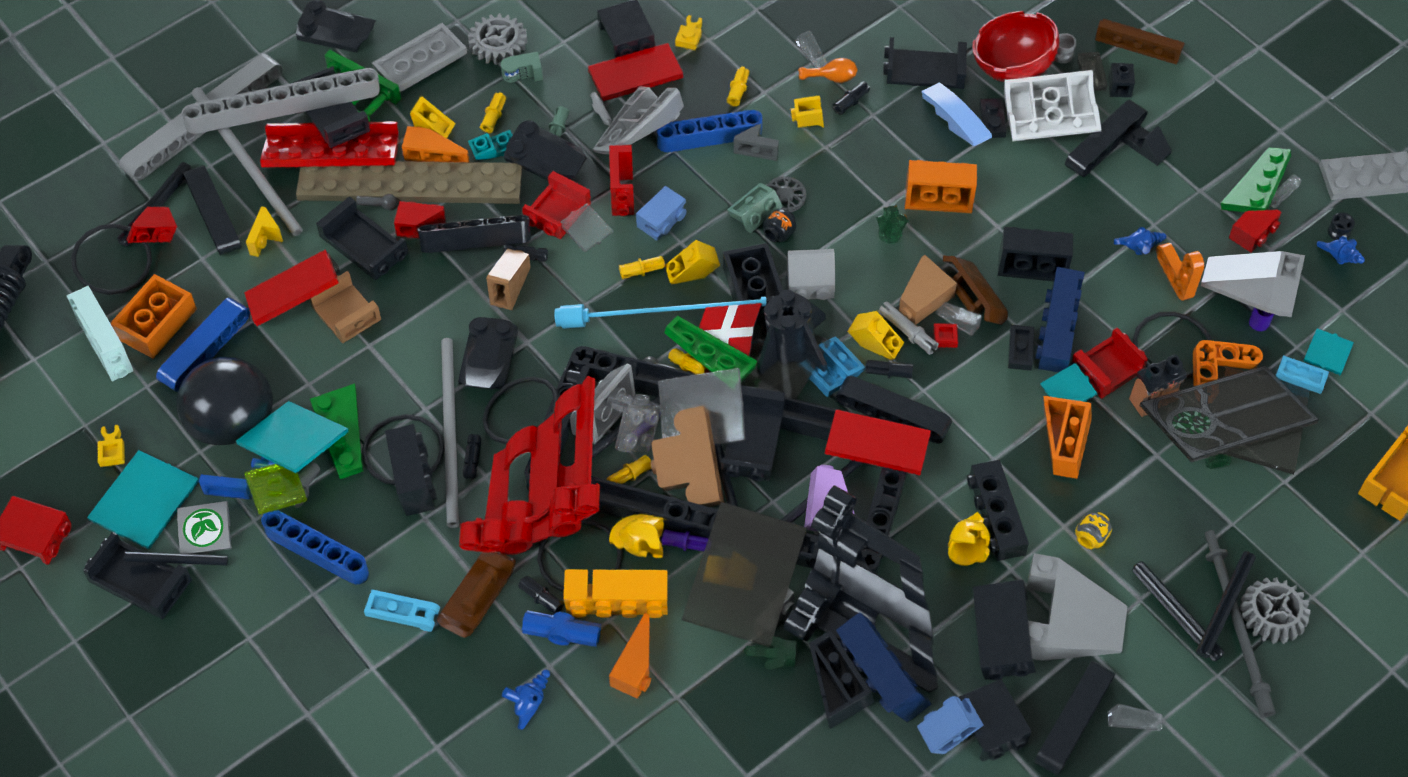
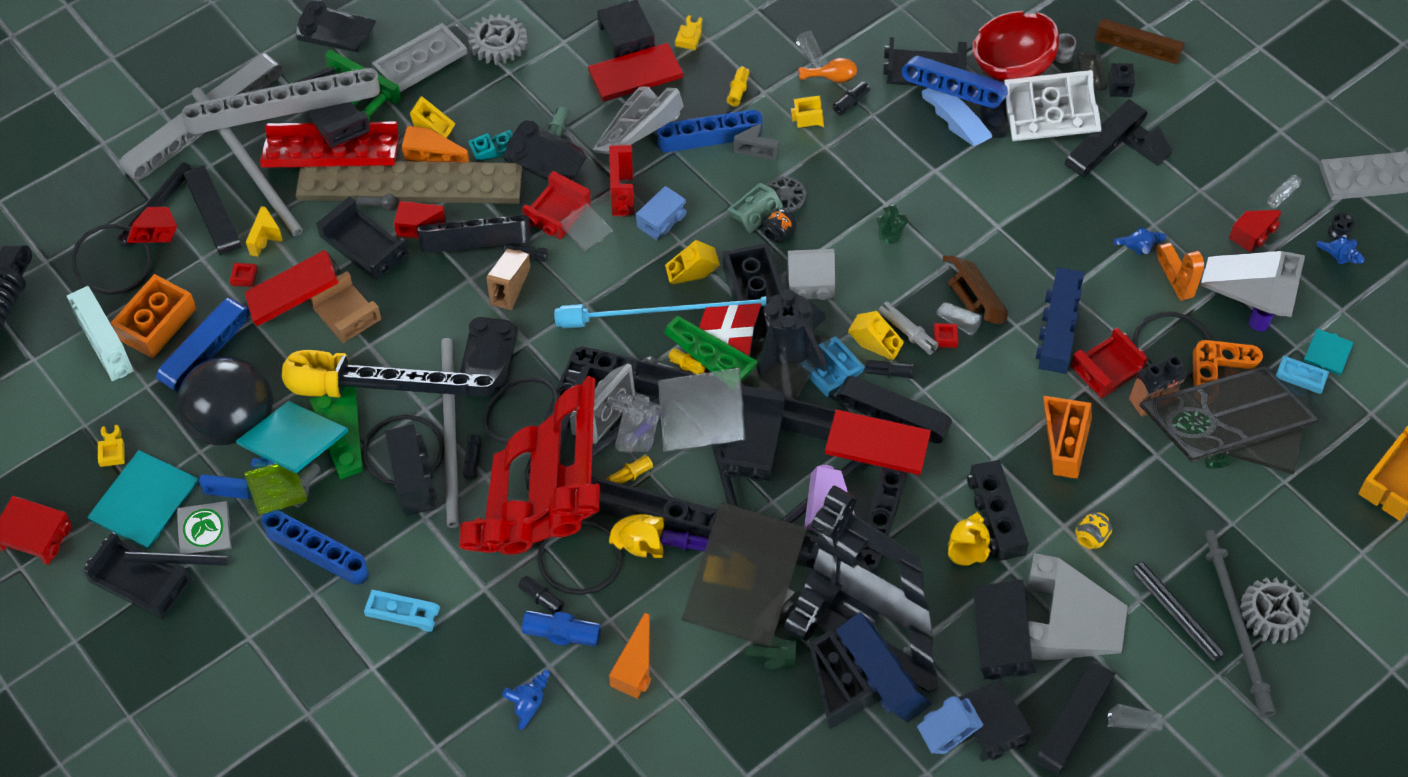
(243, 274): none -> red tile
(321, 373): none -> piece
(476, 593): reddish brown piece -> none
(493, 112): yellow axle -> none
(522, 67): sand green leg -> none
(600, 109): light grey piece -> none
(616, 593): light orange piece -> none
(641, 267): yellow axle -> none
(689, 459): medium nougat brick -> none
(926, 291): medium nougat slope -> none
(940, 186): orange brick -> none
(964, 80): none -> blue beam
(1021, 347): black plate -> none
(1034, 253): black brick -> none
(1069, 385): teal piece -> none
(1225, 604): black axle -> none
(1259, 184): wing -> none

